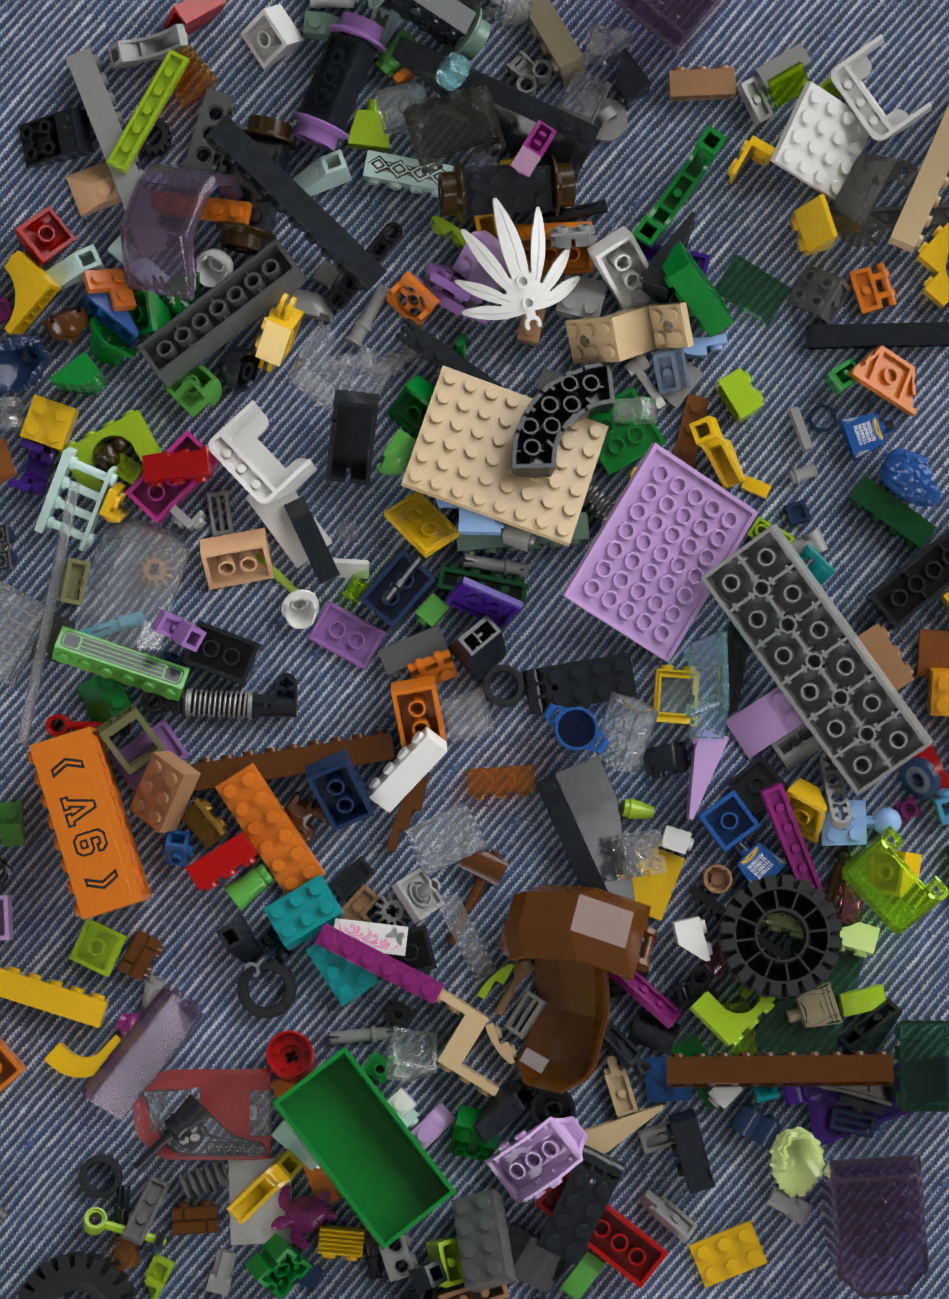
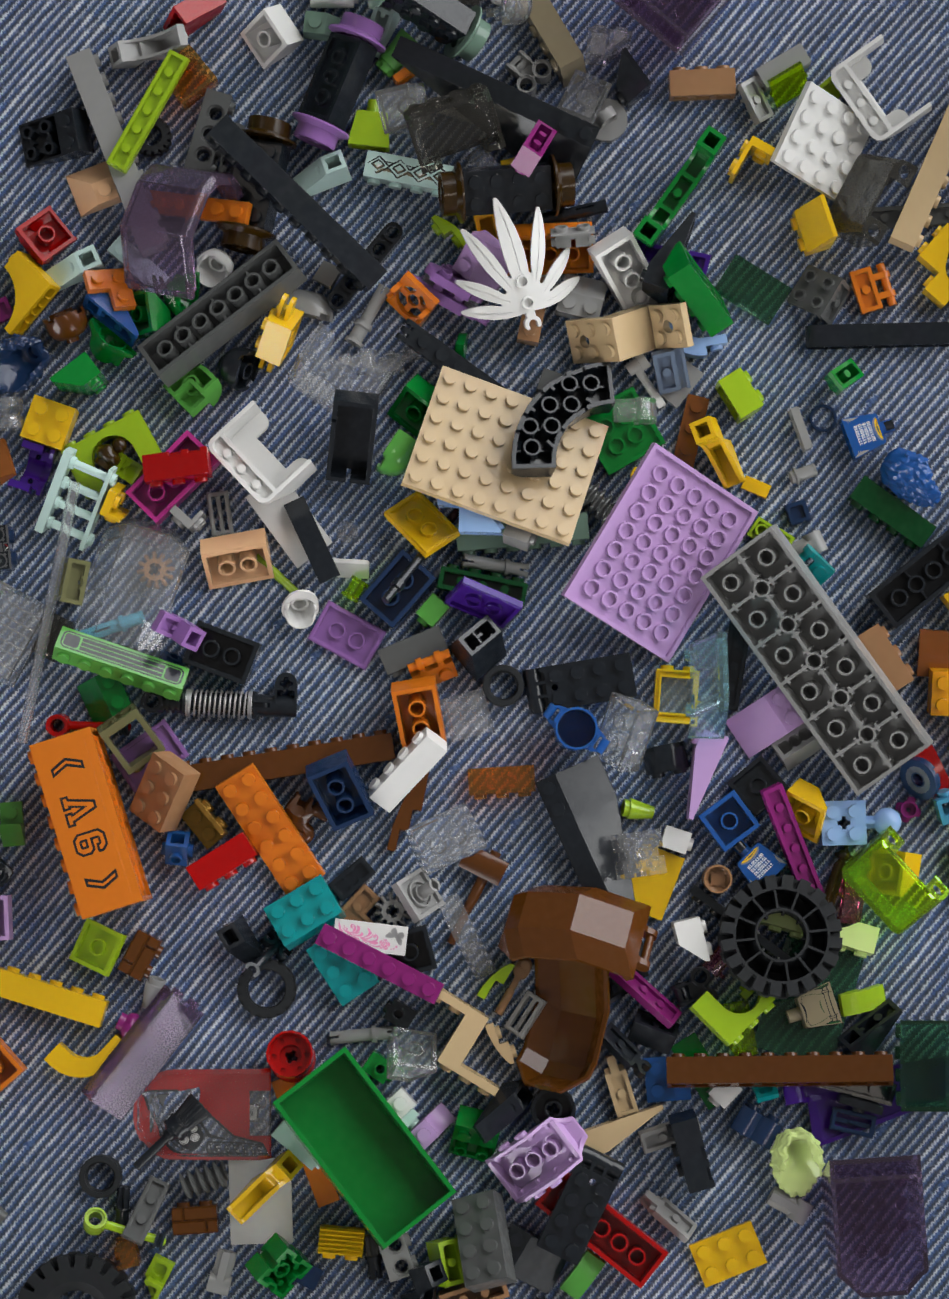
(248, 886): bright green plant -> none
(302, 1215): magenta animal -> none
(452, 71): clear light blue gear -> none
(835, 789): light grey beam -> none
(888, 377): orange wing -> none

